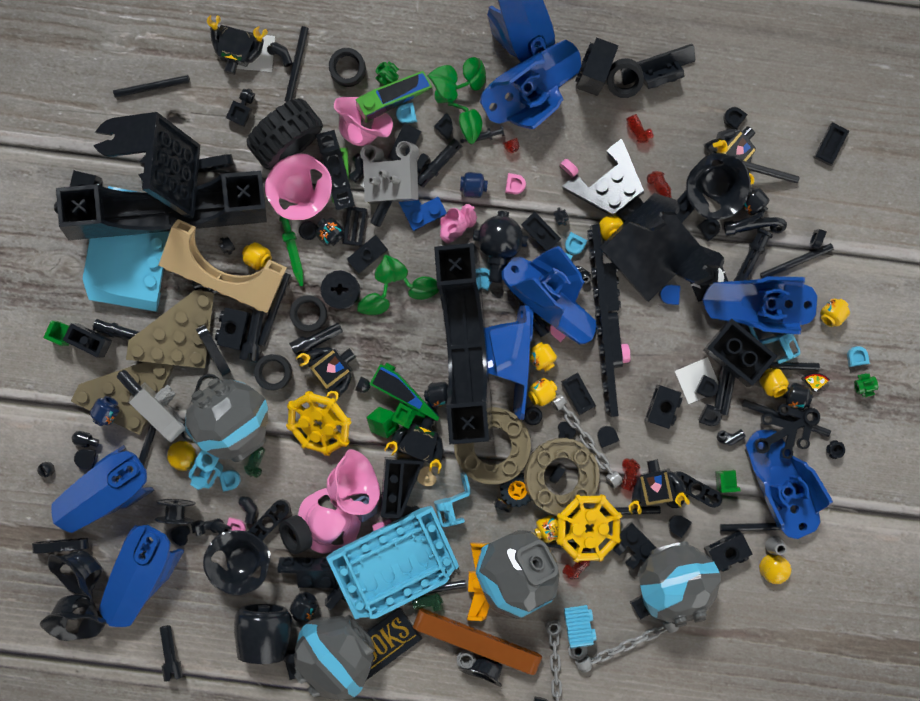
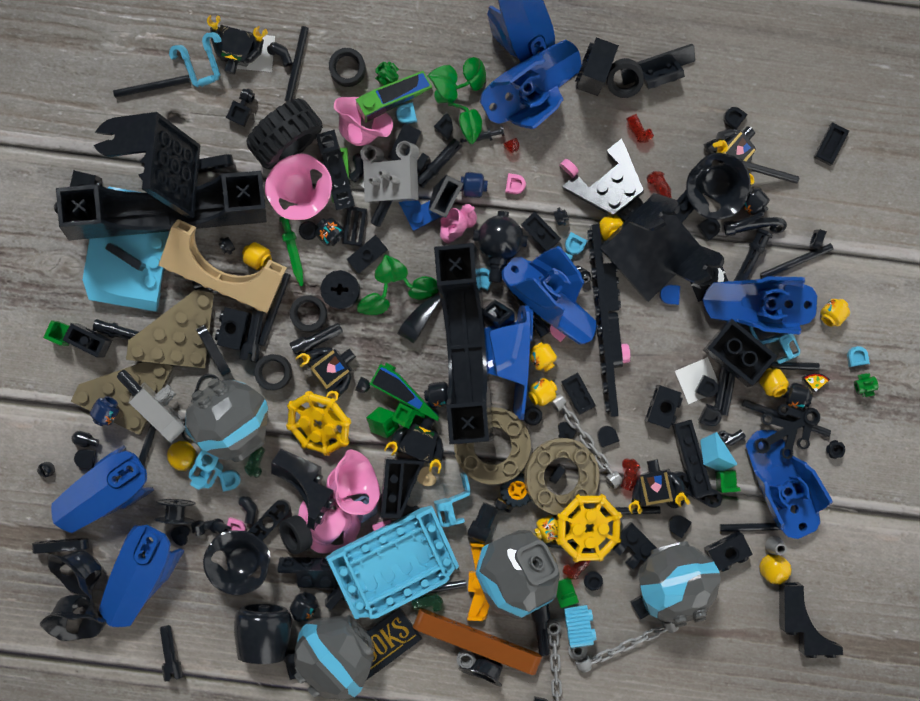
(123, 255): none -> black tile
(185, 56): none -> medium azure piece
(306, 480): none -> black arch
(418, 319): none -> black piece
(444, 195): none -> black slope
(481, 525): none -> black piece
(498, 314): none -> black slope
(541, 617): none -> black piece
(566, 593): none -> green panel
(593, 580): none -> black plate
(692, 459): none -> black tile
(716, 454): none -> medium azure slope
(795, 621): none -> black arch

